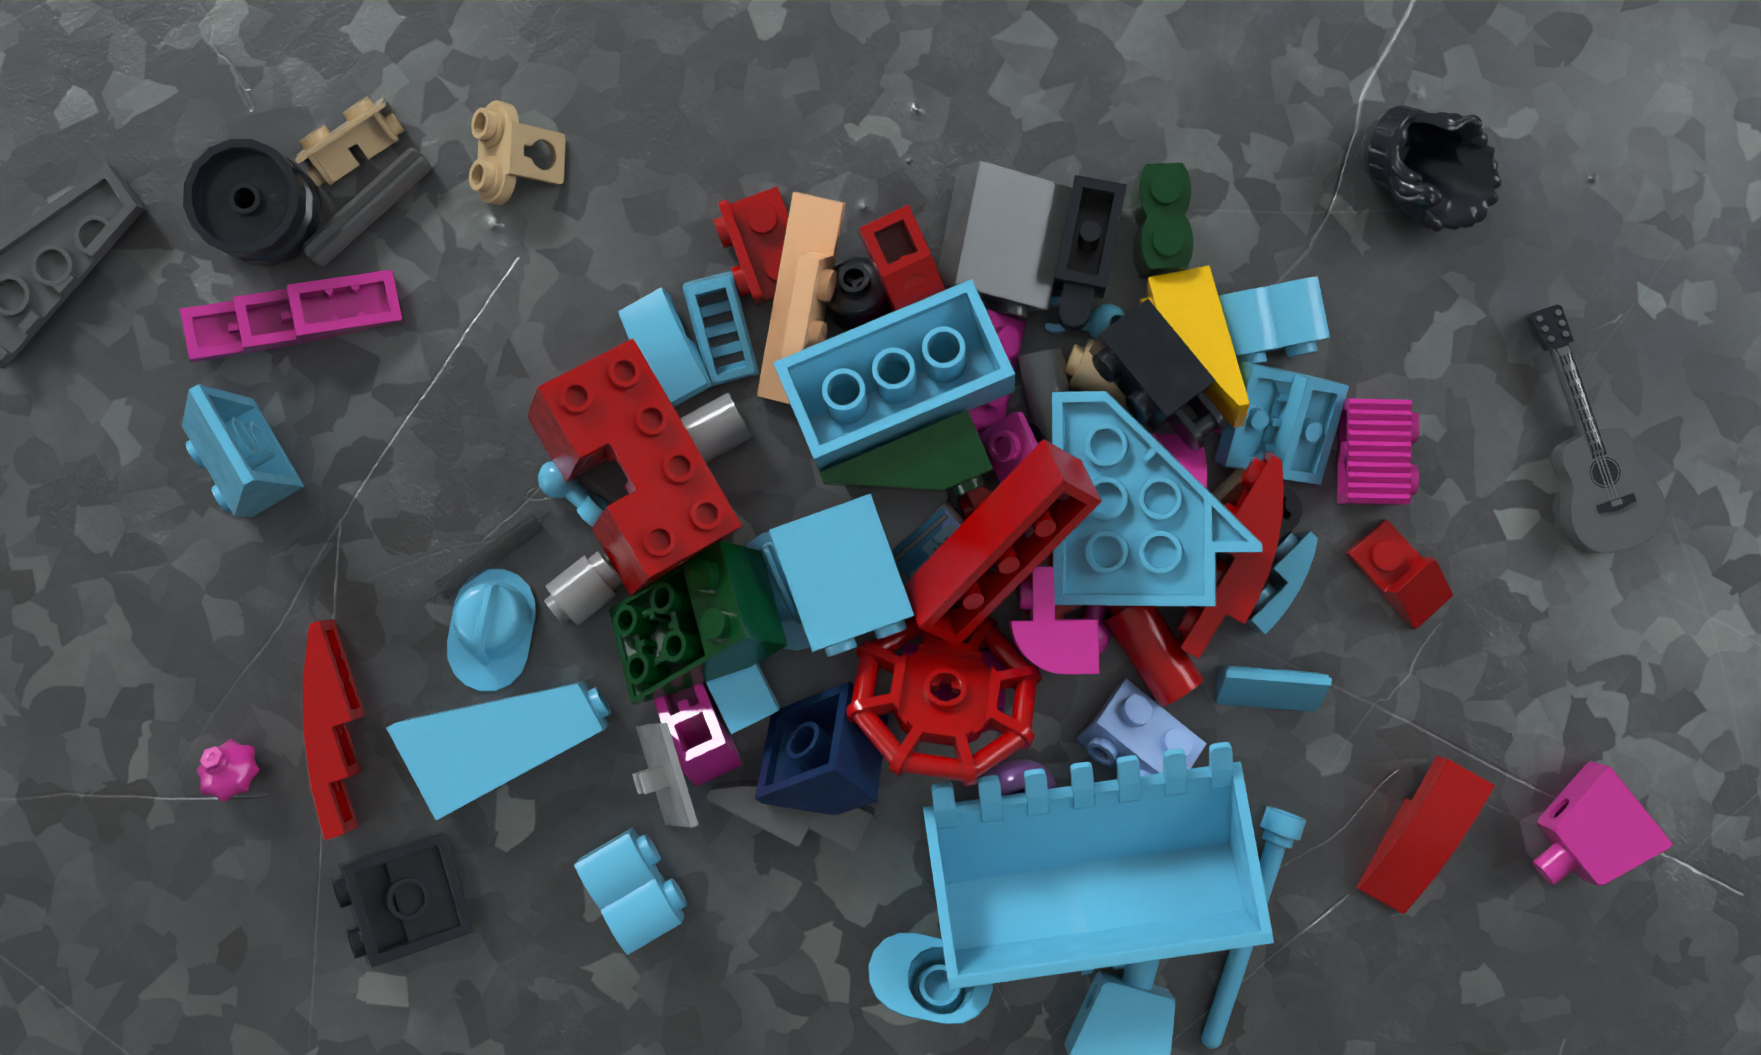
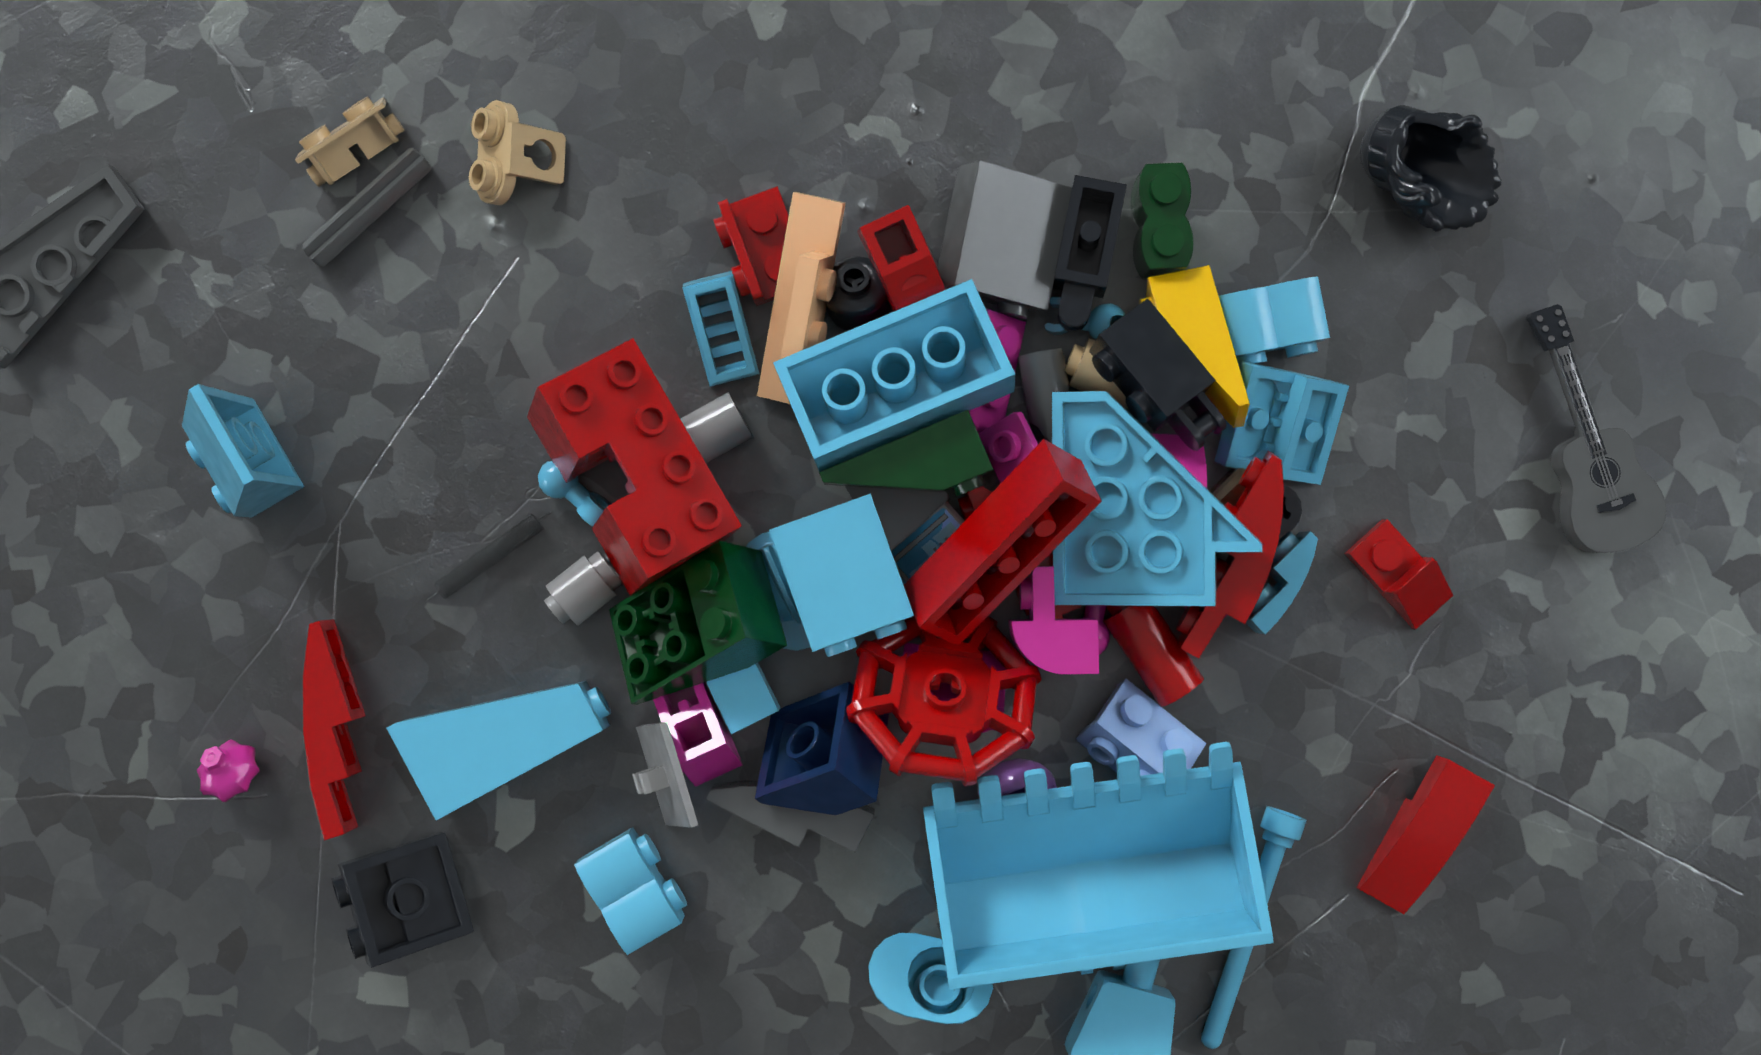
(251, 202): black wheel -> none
(291, 315): dark pink slope -> none
(491, 630): medium azure piece -> none
(665, 346): medium azure slope -> none
(1271, 688): medium azure slope -> none
(1377, 452): dark pink brick -> none
(1597, 830): dark pink torso -> none

